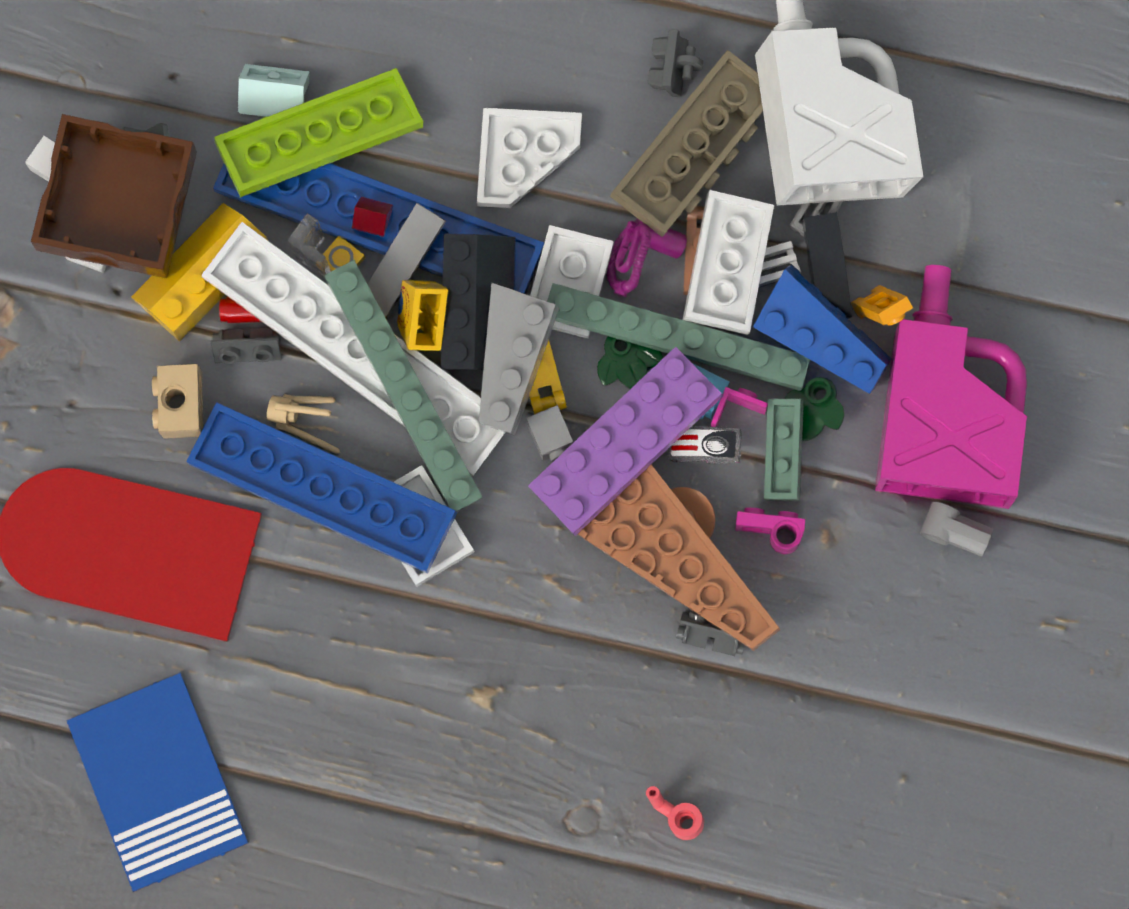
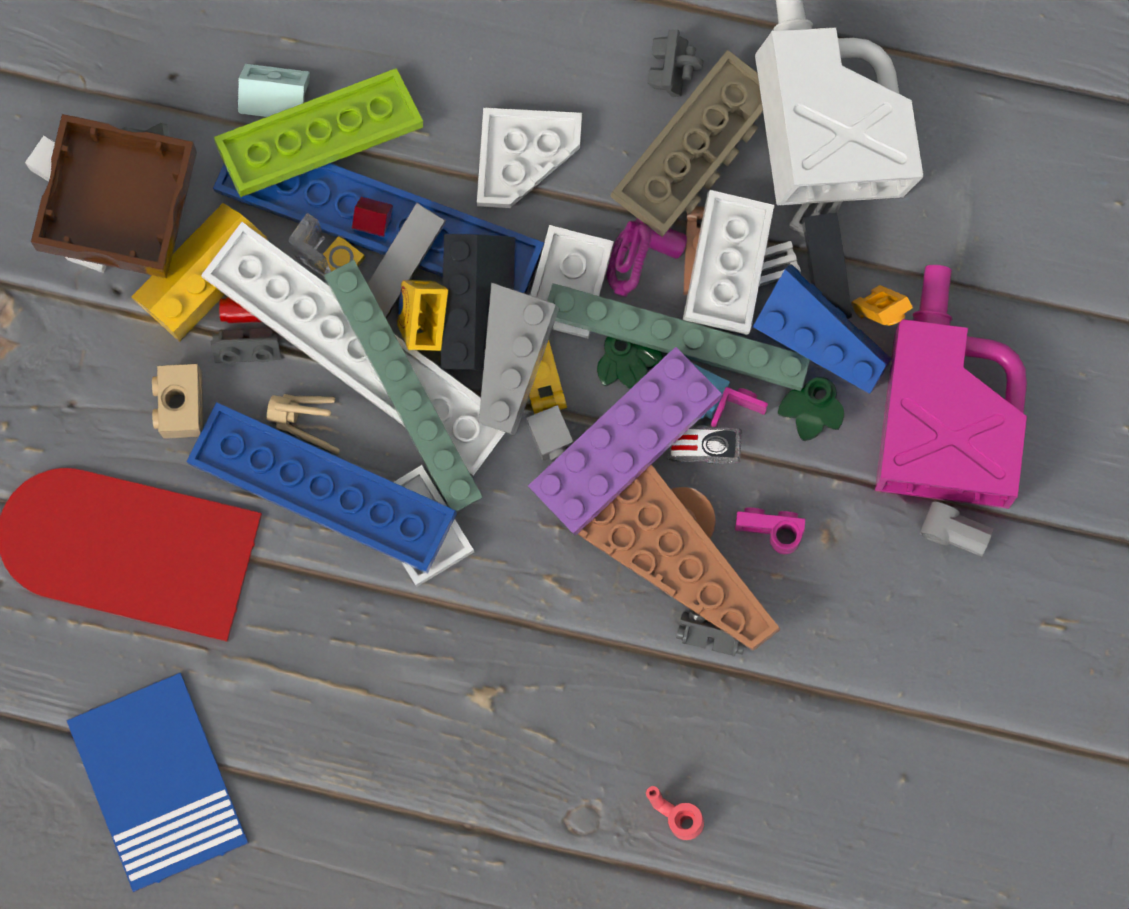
(783, 450): sand green plate -> none

